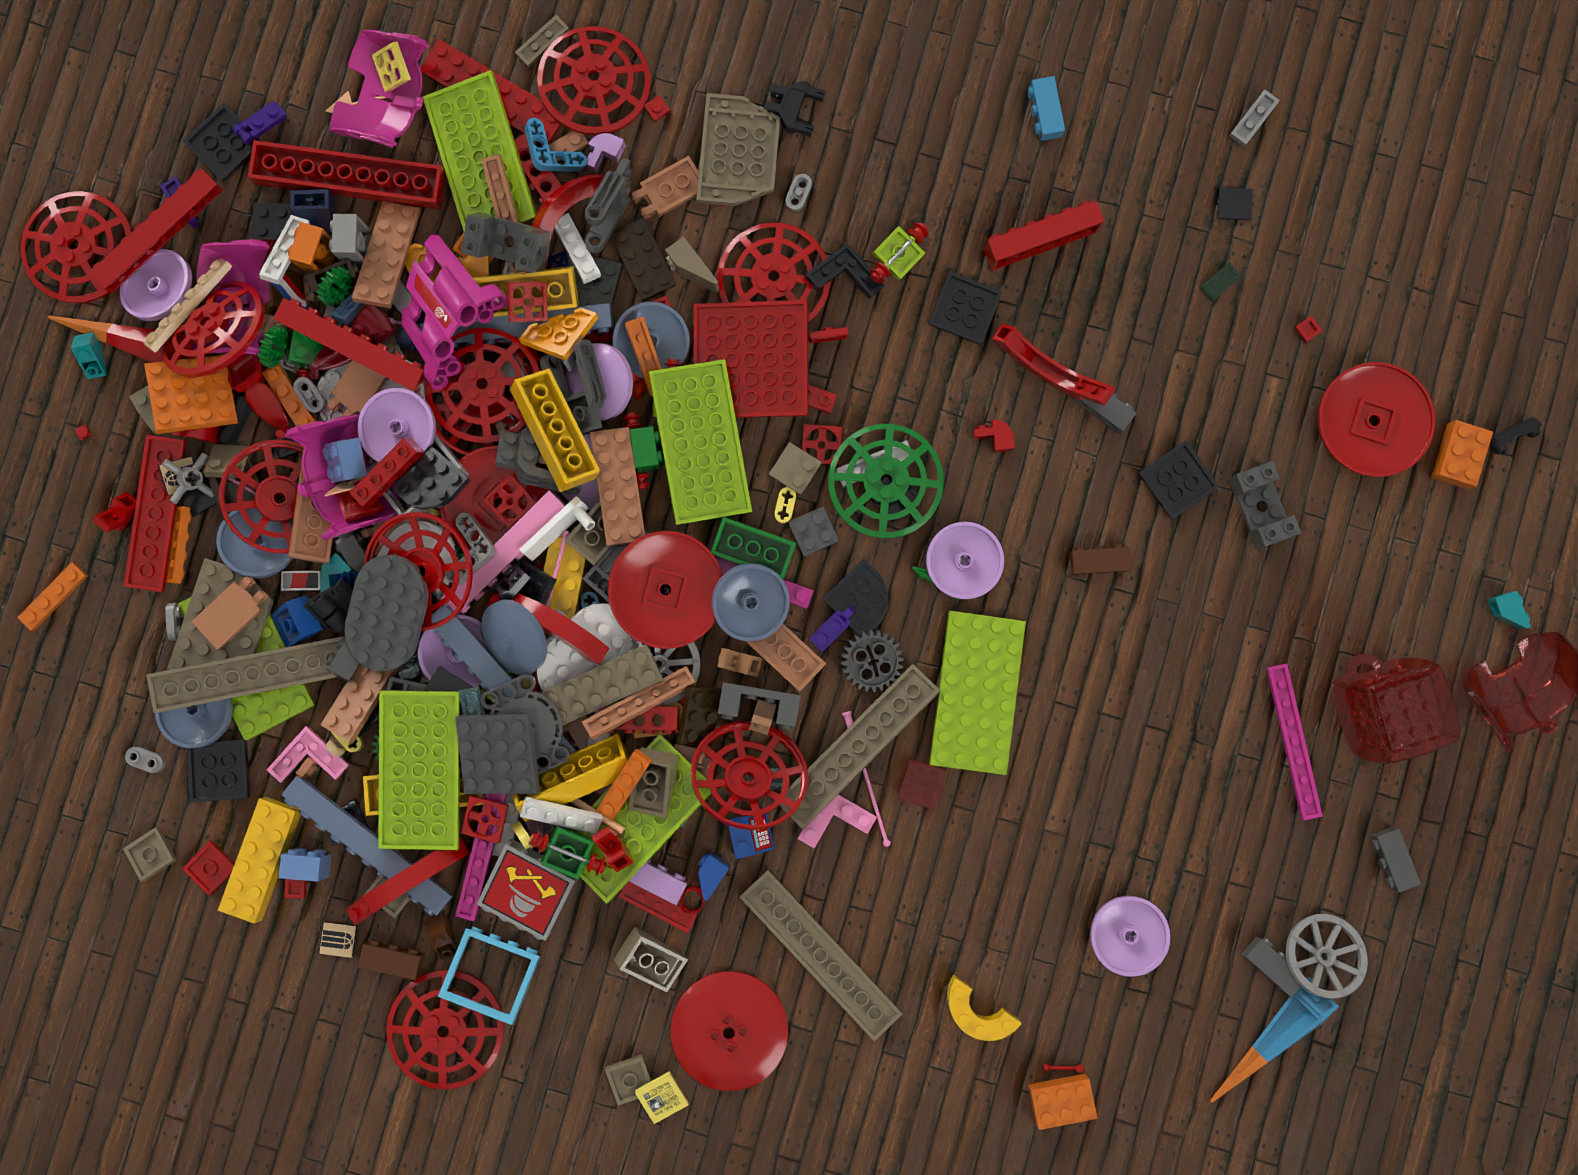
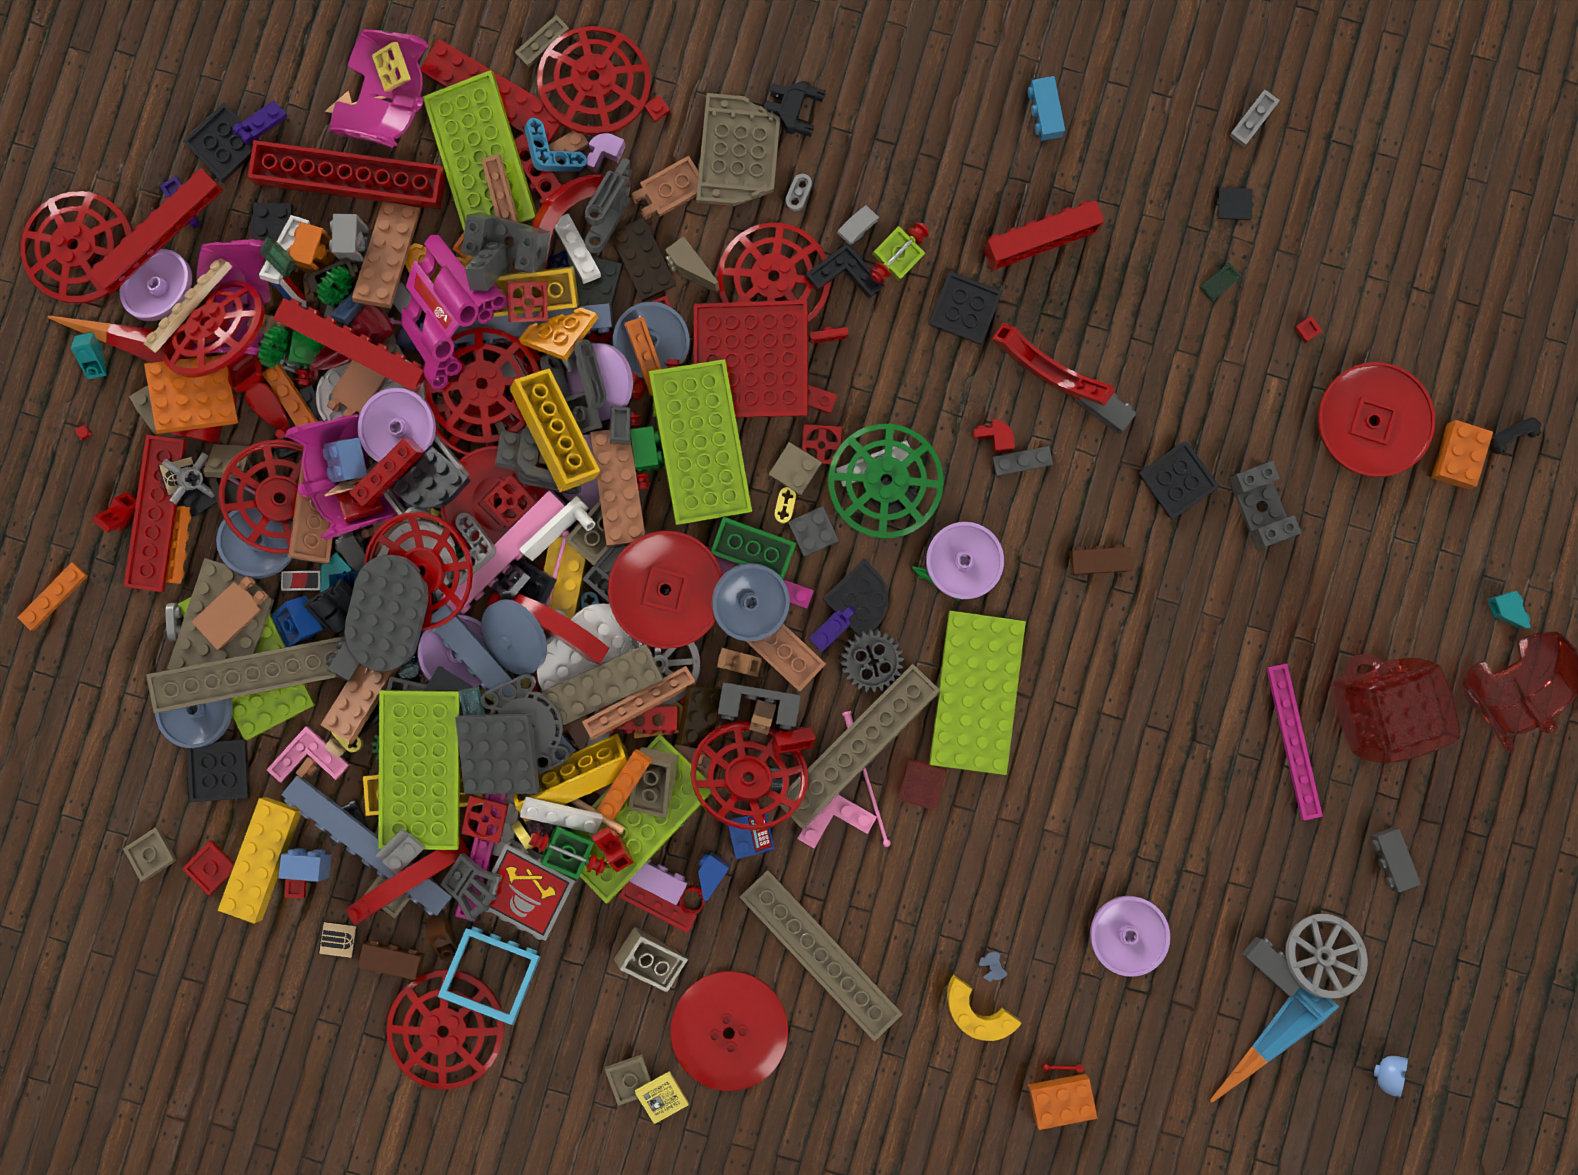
(144, 758): light grey plate -> none
(231, 432): black piece -> none
(277, 256): none -> clear green tile
(310, 395): light grey plate -> none
(314, 206): dark blue slope -> none
(400, 851): none -> light grey plate
(460, 879): none -> dark grey plate
(487, 266): none -> dark grey brick
(620, 425): none -> dark grey tile
(793, 740): none -> red piece
(857, 225): none -> light grey slope
(993, 960): none -> sand blue piece
(1022, 461): none -> dark grey plate
(1391, 1074): none -> light blue cylinder

